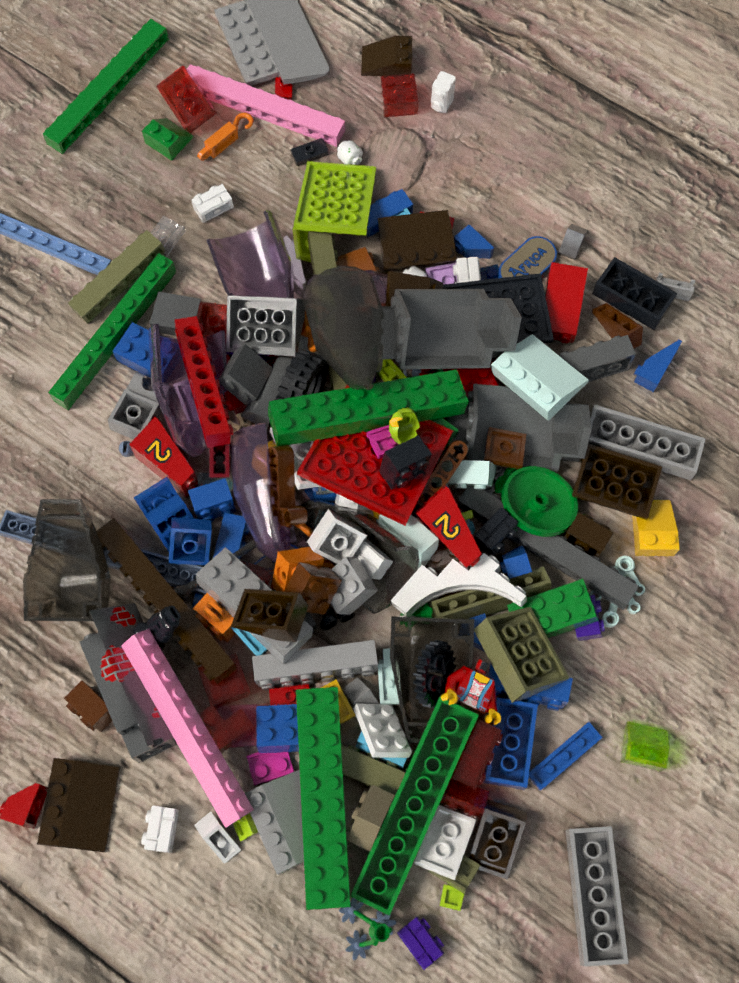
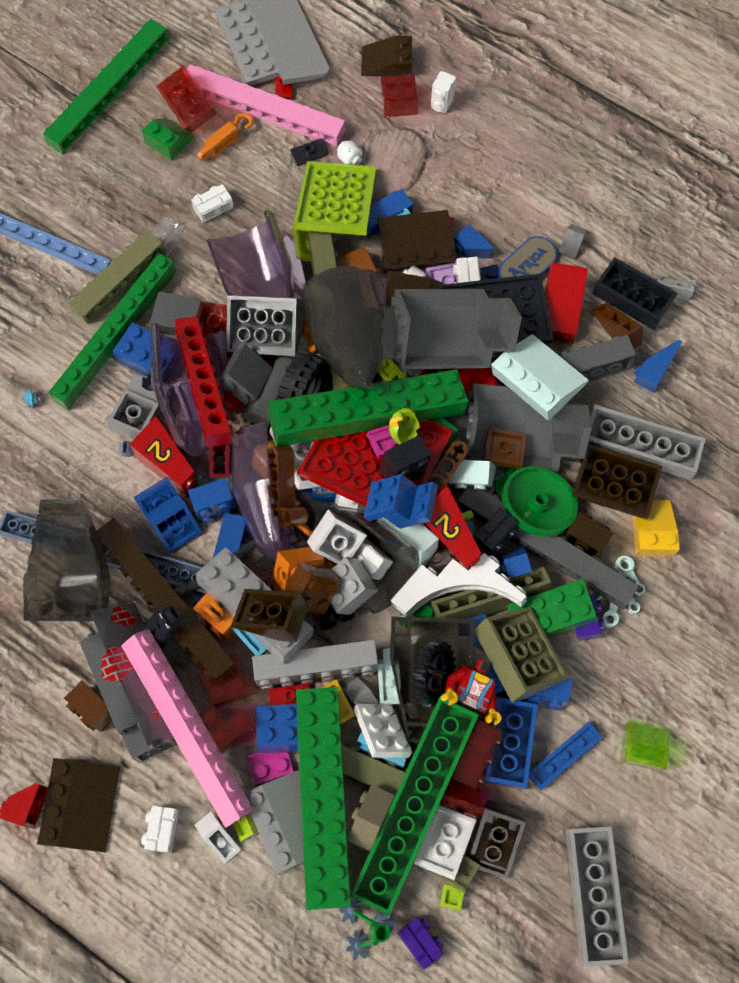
(30, 398): none -> medium azure plate
(190, 541): blue brick -> none
(401, 501): none -> blue bracket

